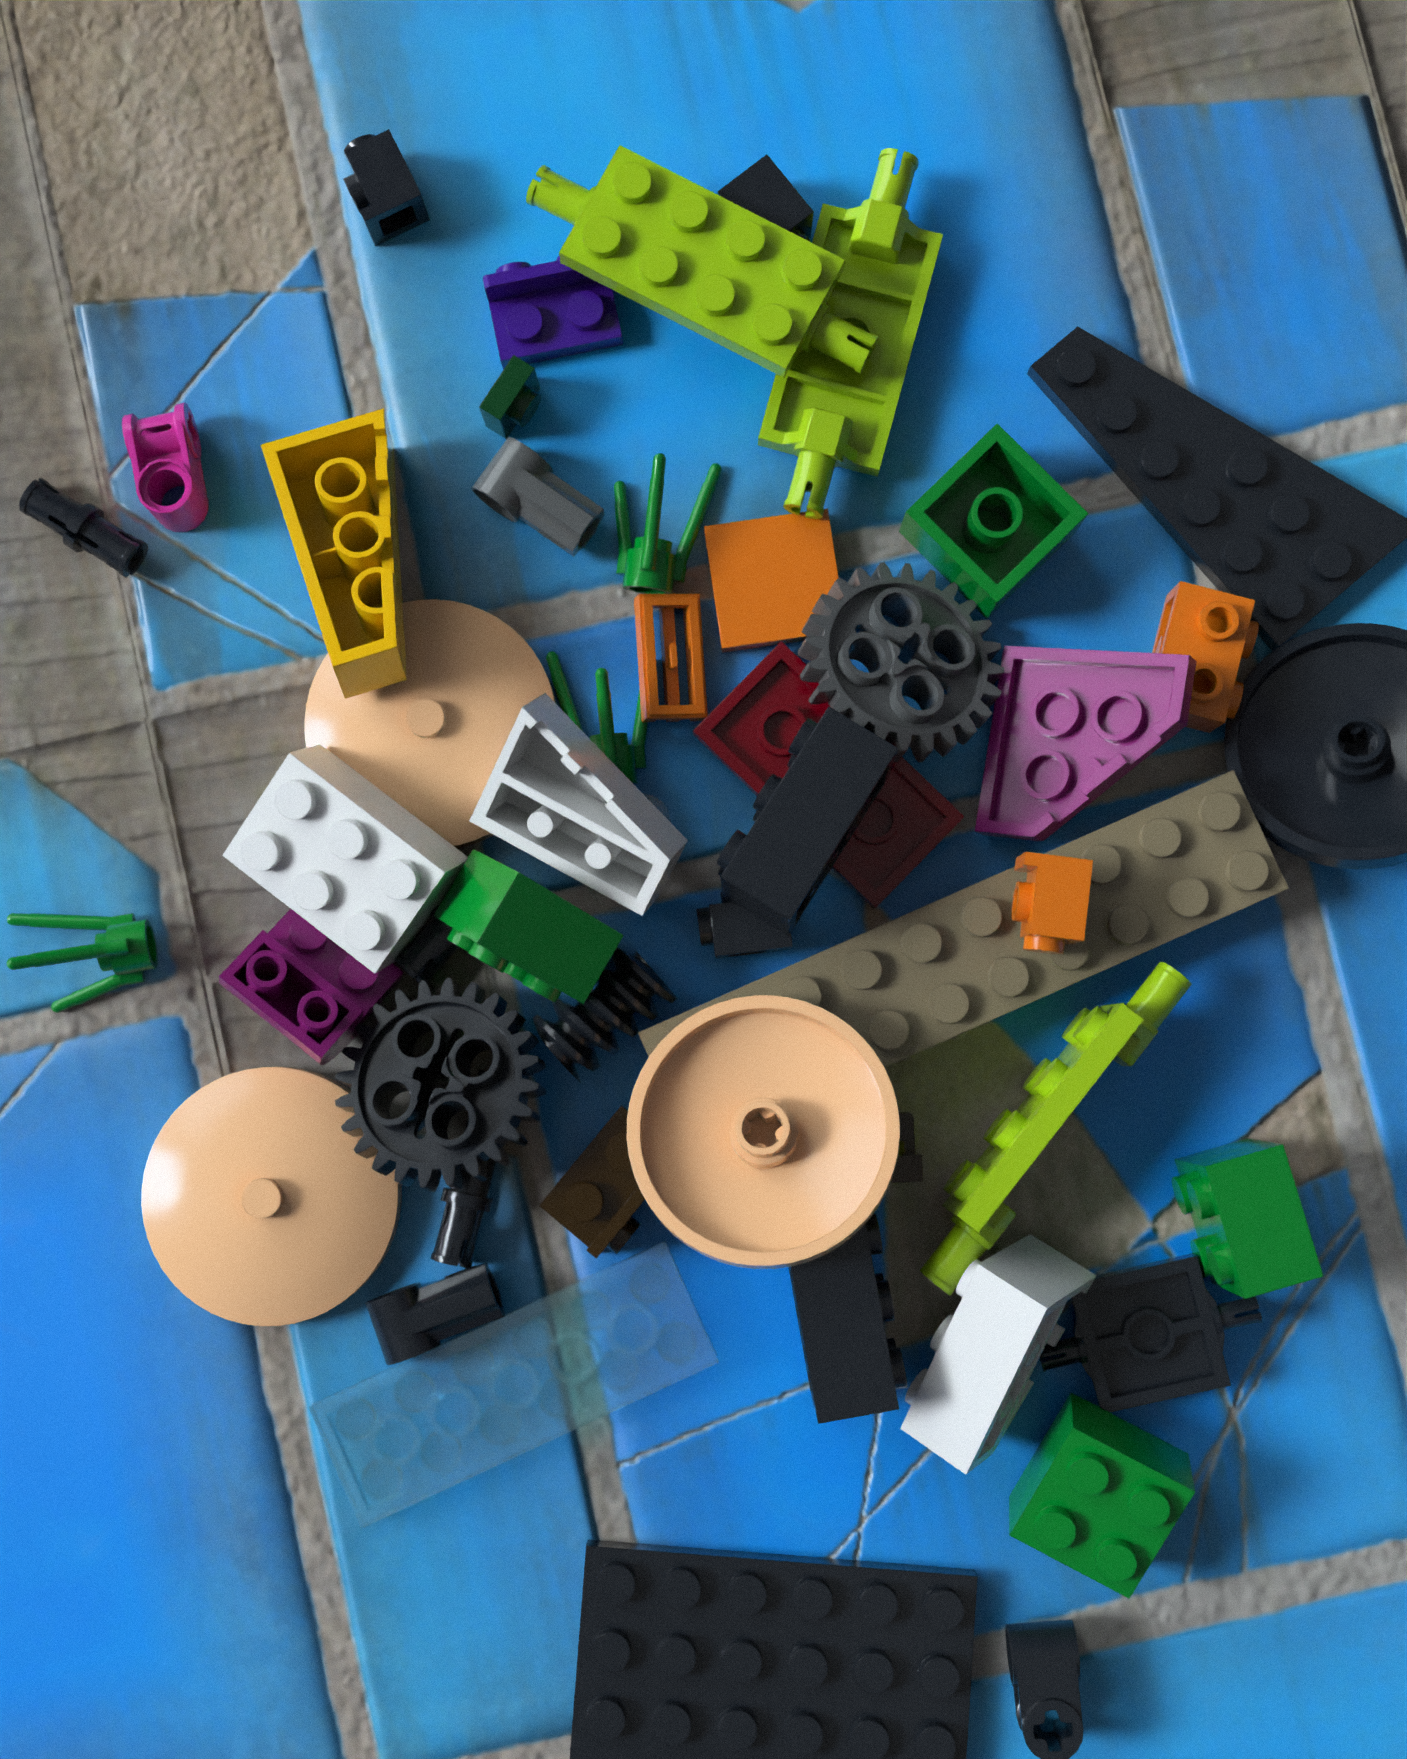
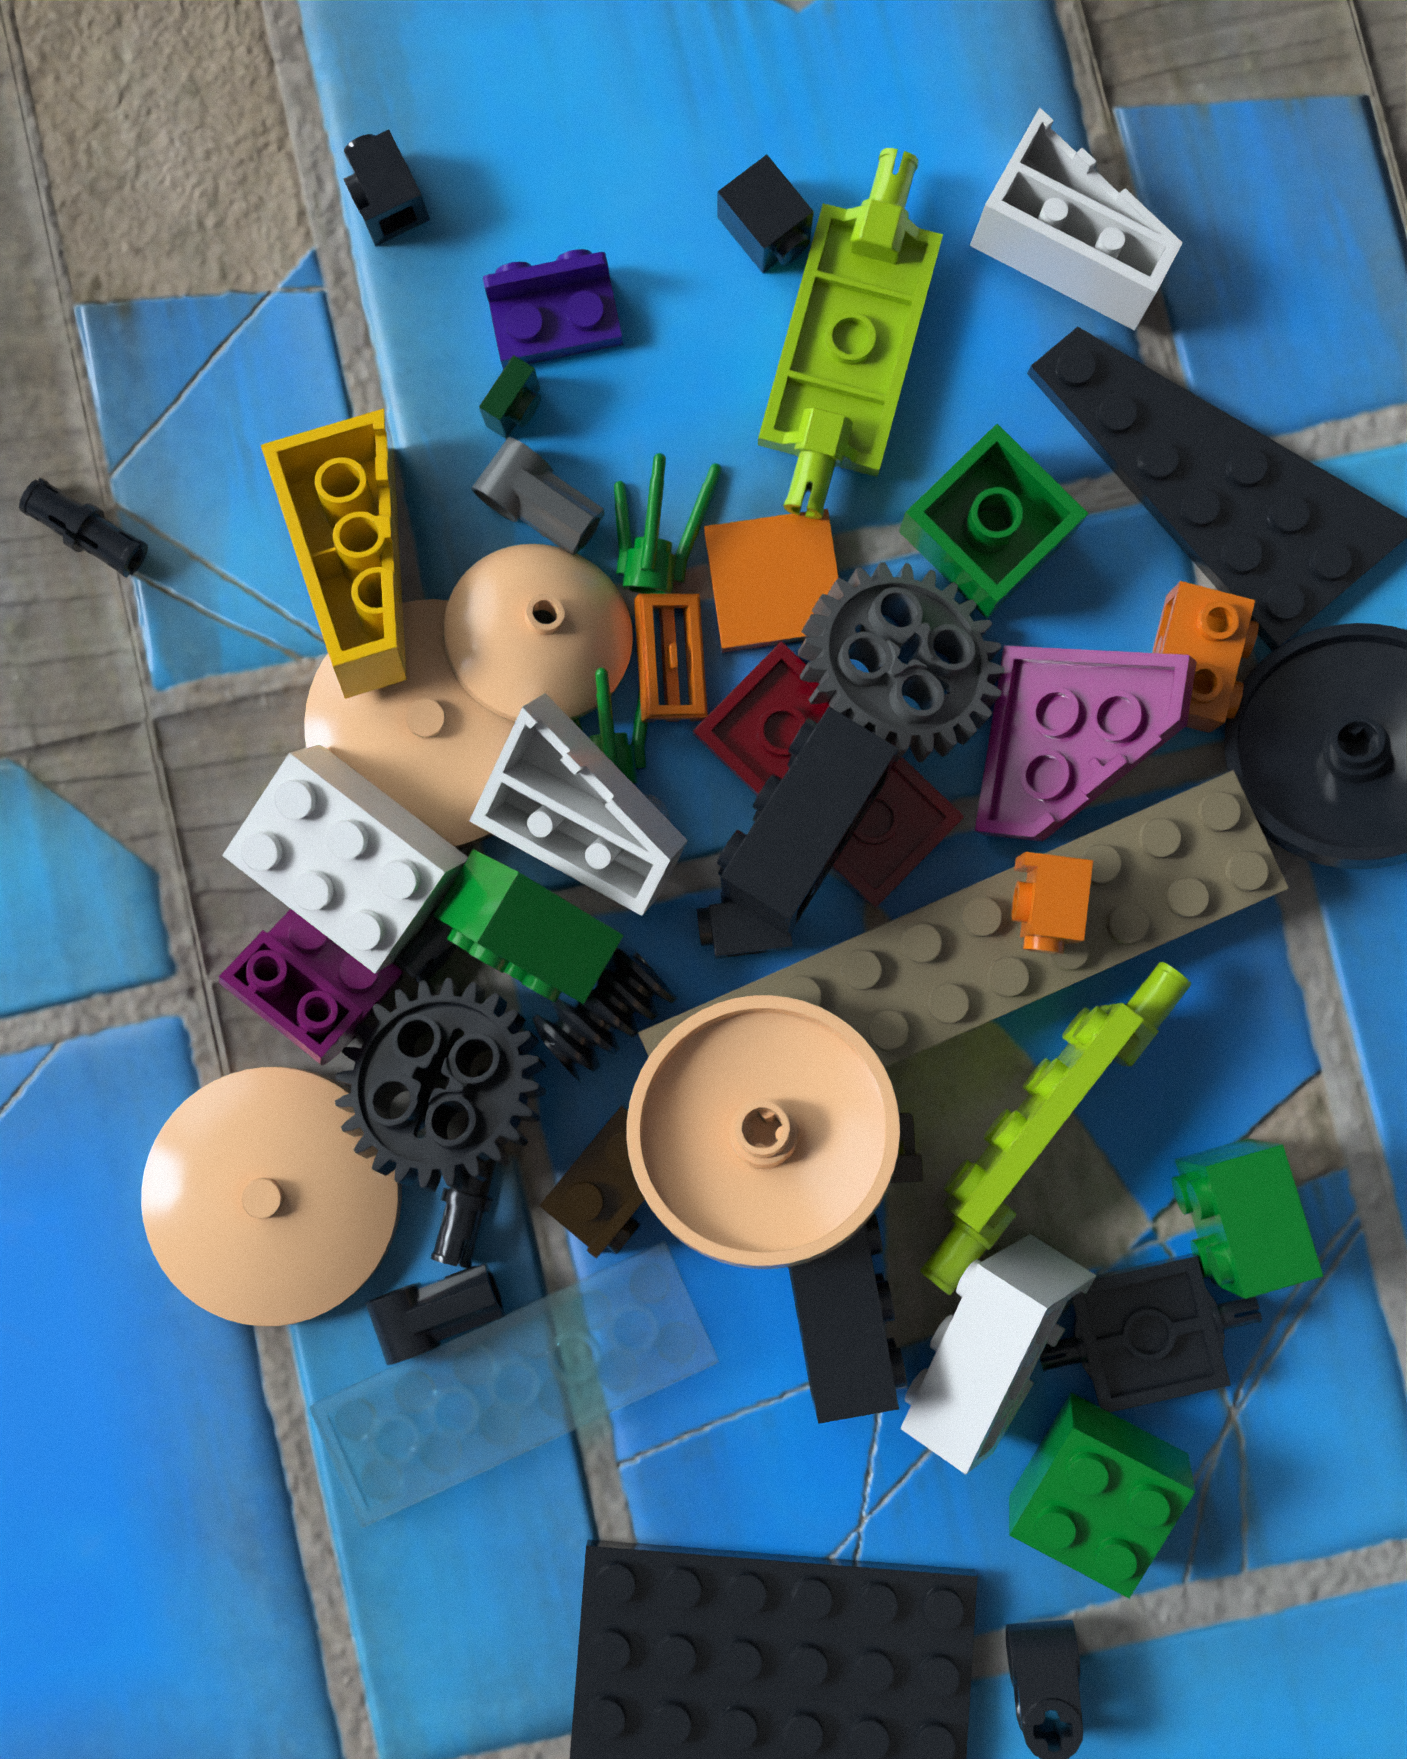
(124, 948): green plant -> none
(168, 455): dark pink piece -> none
(512, 658): none -> light nougat dish
(703, 262): lime plate -> none
(1074, 228): none -> white wedge

